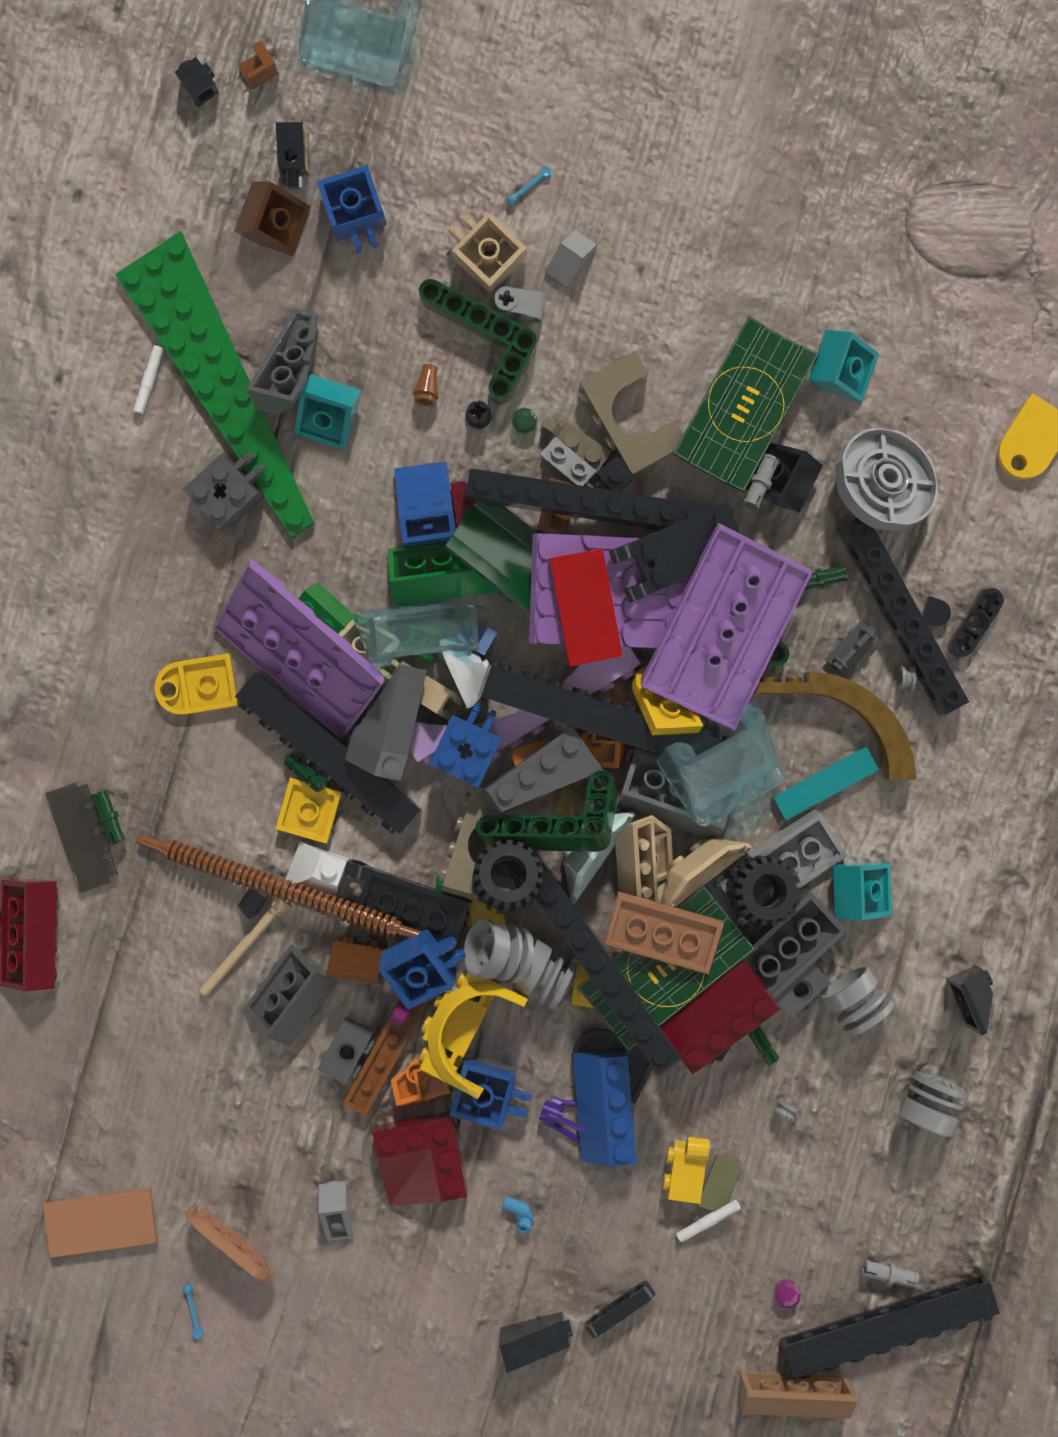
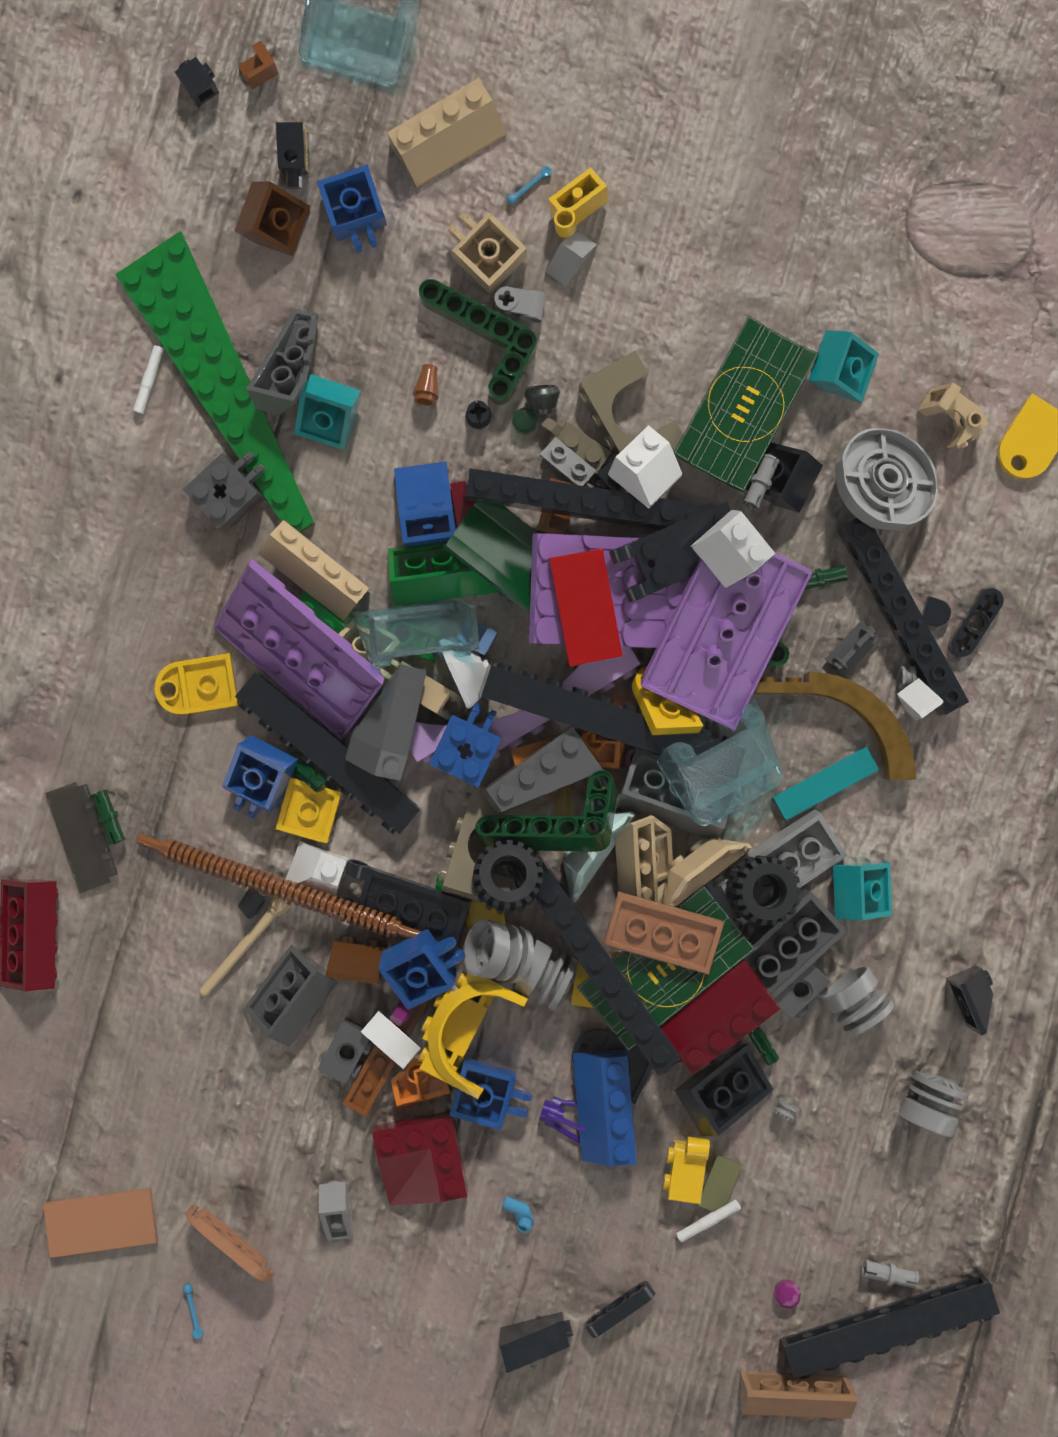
(258, 775): none -> blue hinge
(313, 570): none -> tan slope
(391, 1040): none -> white slope
(447, 133): none -> tan slope
(542, 398): none -> pearl dark grey cone
(577, 202): none -> yellow hinge
(646, 467): none -> white slope
(724, 1091): none -> black slope
(732, 548): none -> white slope
(918, 700): none -> white slope
(949, 400): none -> tan tile

